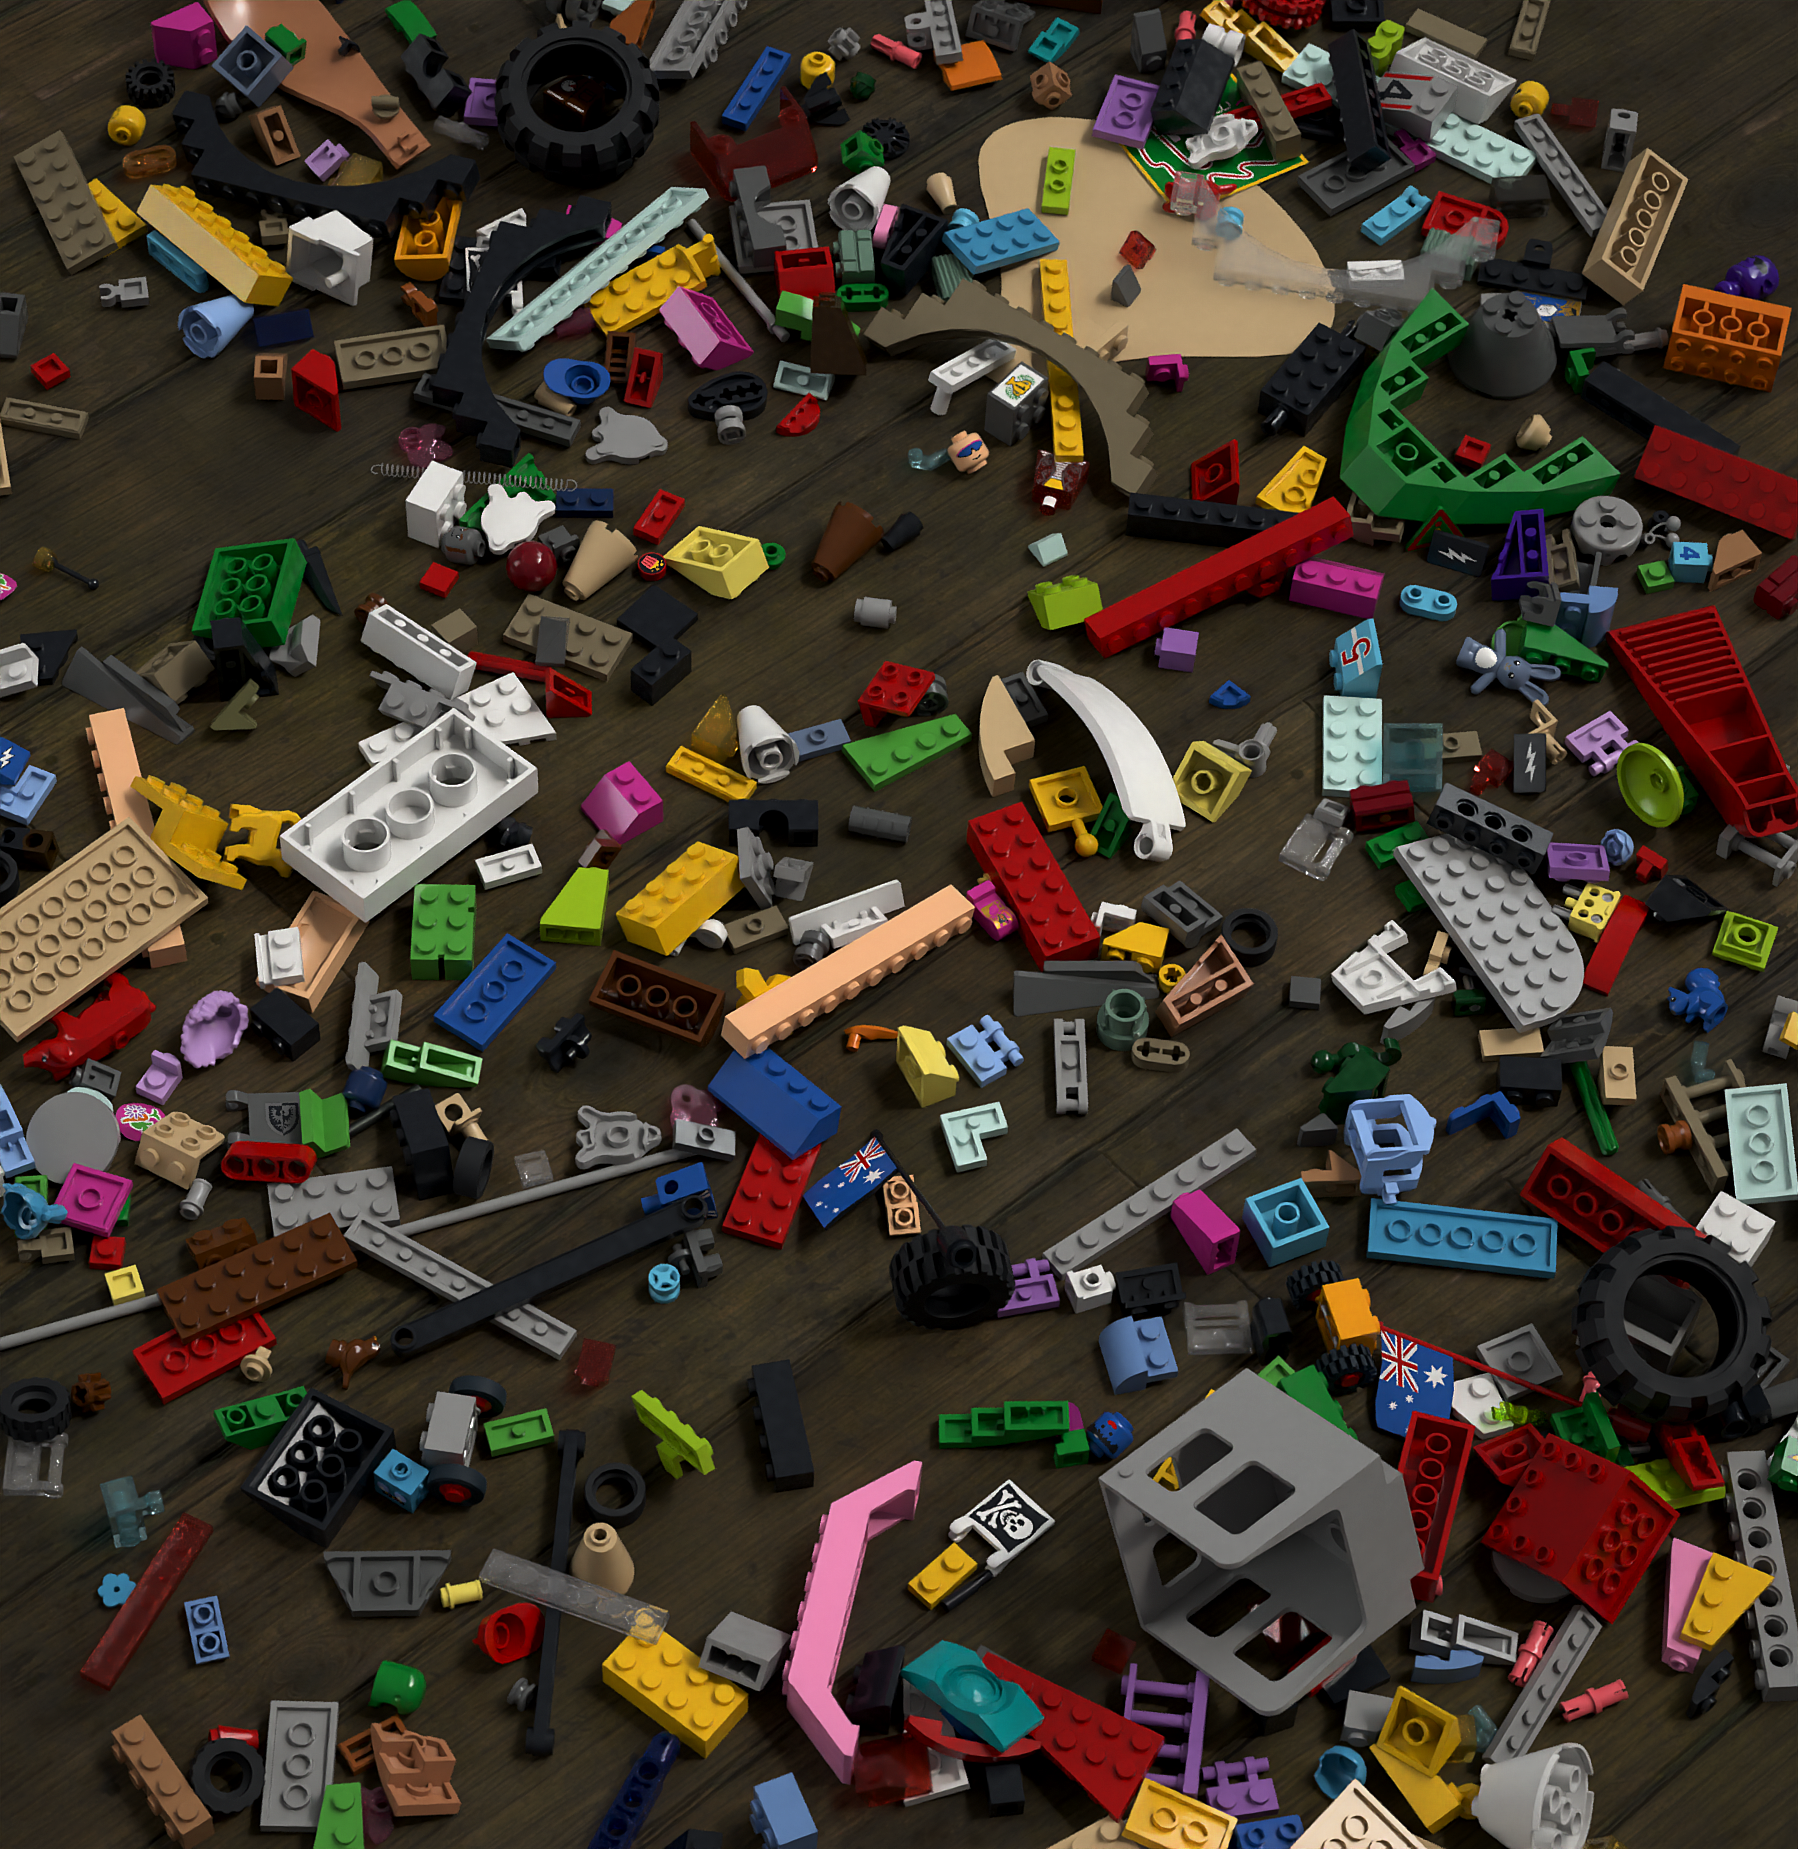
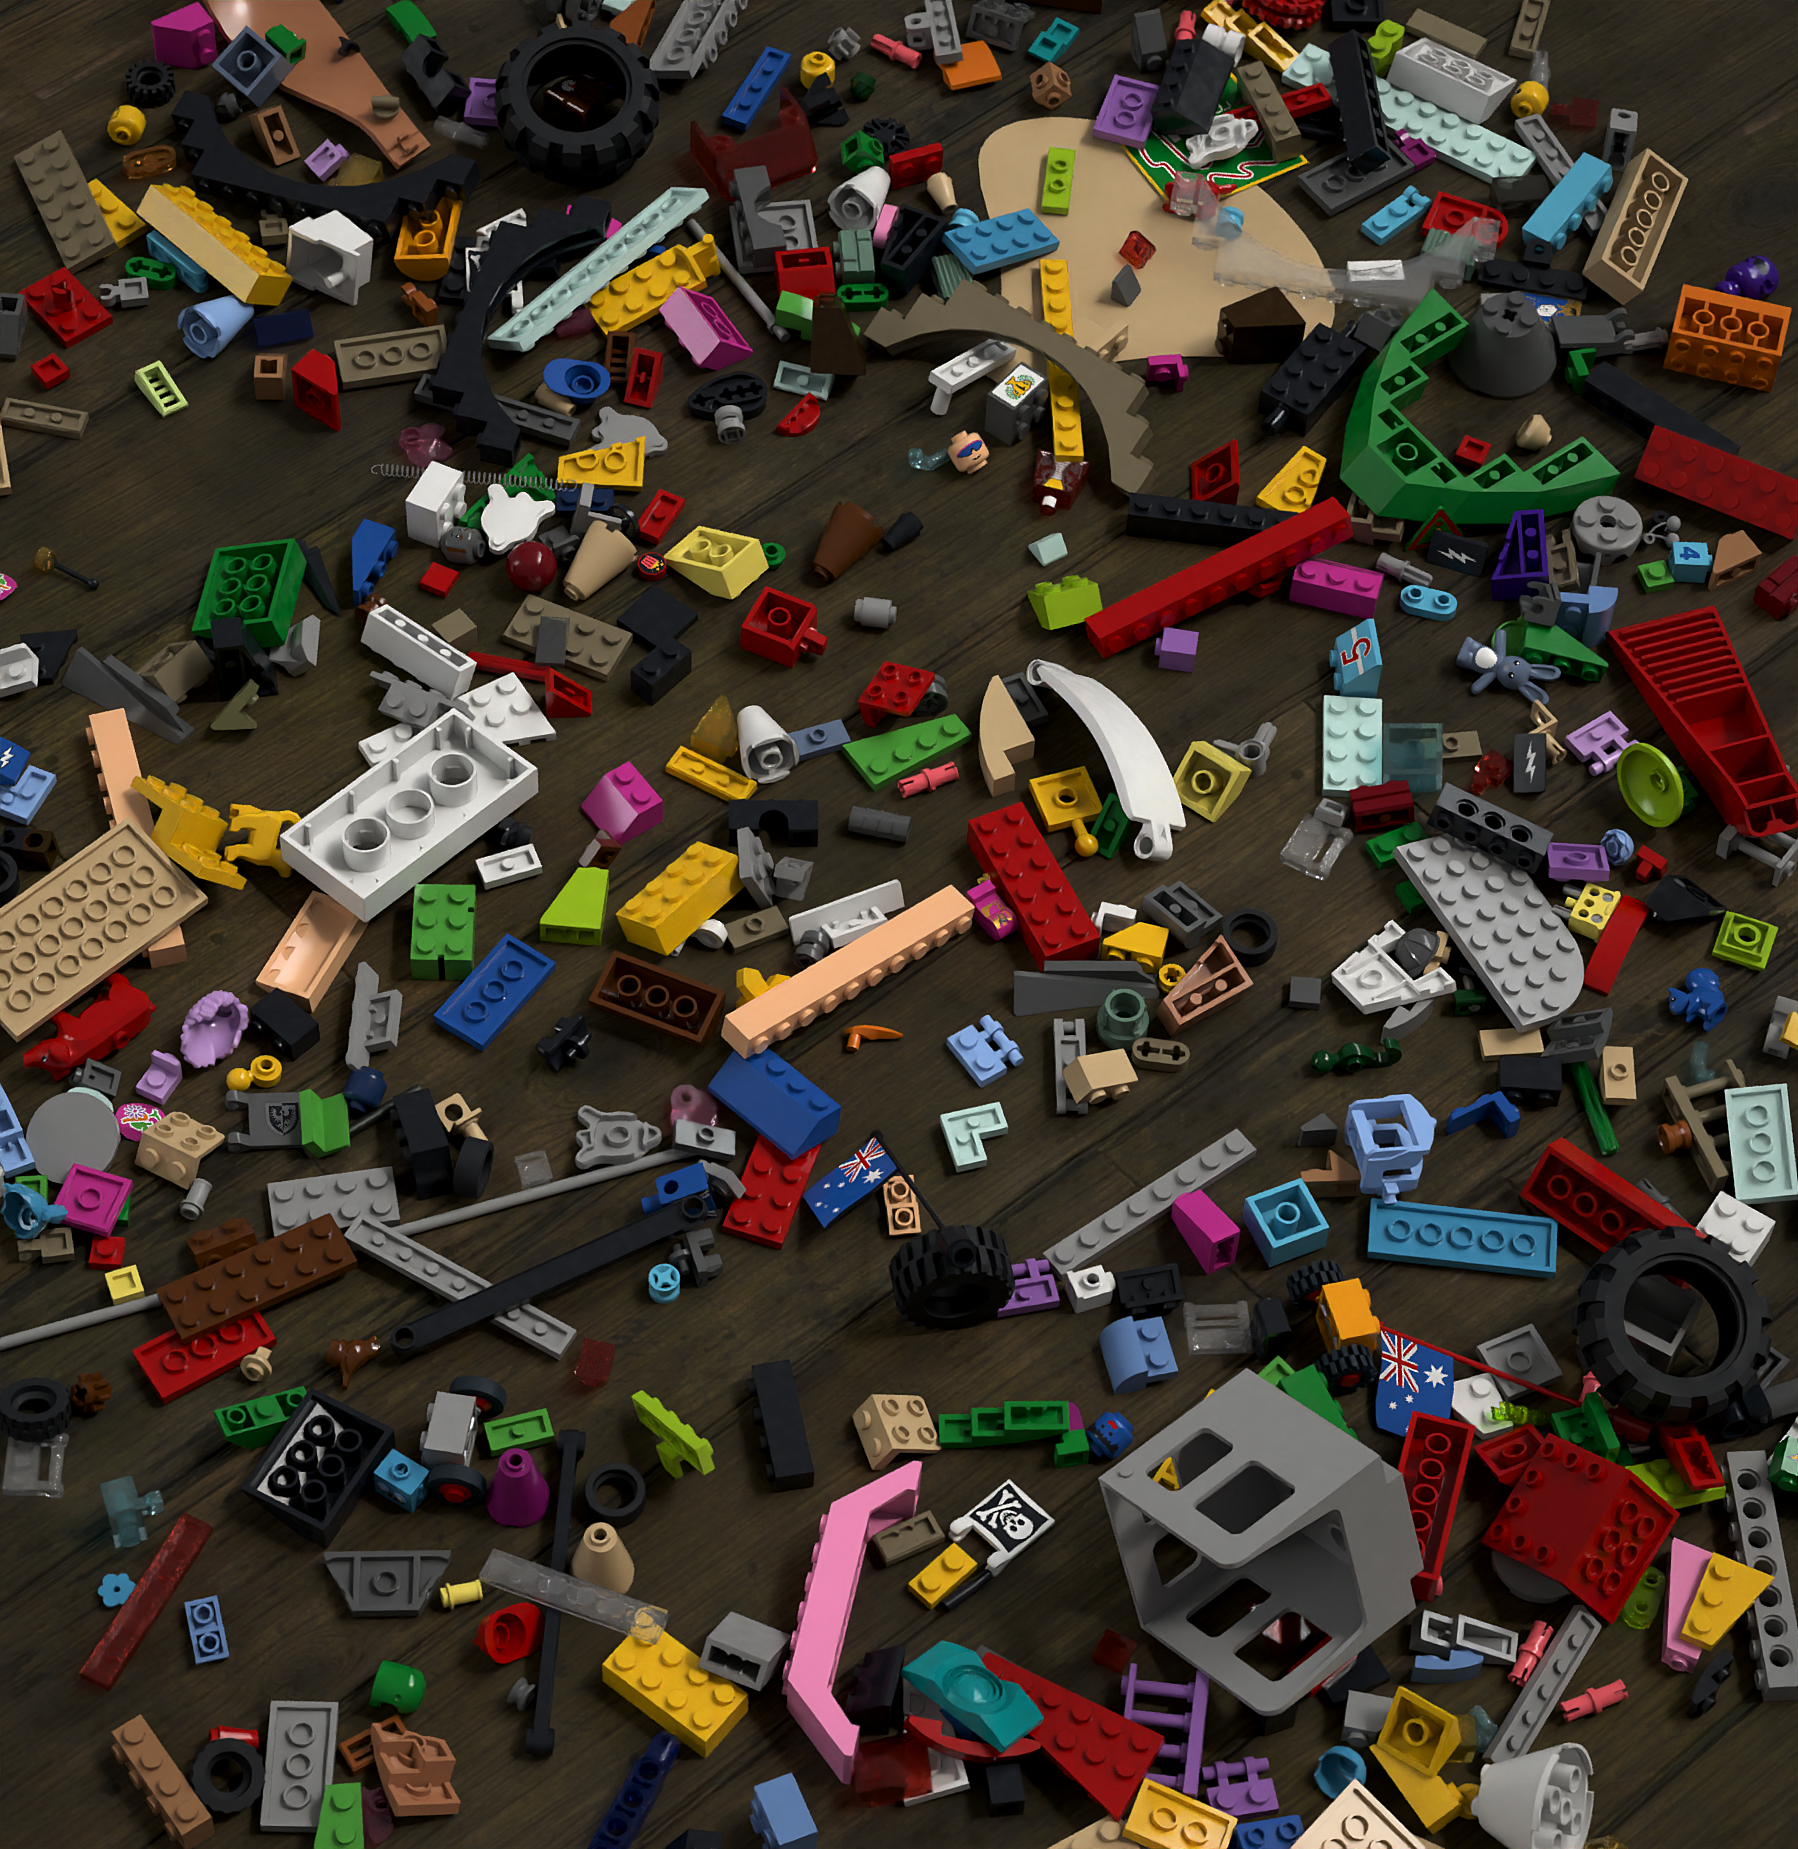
(66, 307): none -> red plate
(153, 271): none -> green beam
(157, 370): none -> yellowish green slope
(240, 1079): none -> yellow plate
(256, 1169): red beam -> none
(279, 957): white plate -> none
(371, 550): none -> blue slope
(430, 1065): bright green slope -> none
(517, 1491): none -> magenta cone
(583, 517): none -> light grey piece
(608, 468): none -> yellow wing
(723, 1180): none -> light grey plate
(782, 628): none -> red hinge
(893, 1426): none -> tan bracket
(908, 1538): none -> dark tan plate
(915, 165): none -> red plate
(925, 1066): light yellow slope -> none
(928, 779): none -> coral pin
(1100, 1076): none -> tan brick
(1229, 696): blue tile -> none
(1259, 328): none -> dark brown slope
(1358, 1080): dark green slope -> none
(1403, 571): none -> light grey axle
(1416, 102): light grey slope -> none
(1416, 950): none -> dark grey piece
(1540, 71): none -> clear pin
(1569, 202): none -> medium azure brick
(1647, 1596): none -> clear neon green plate

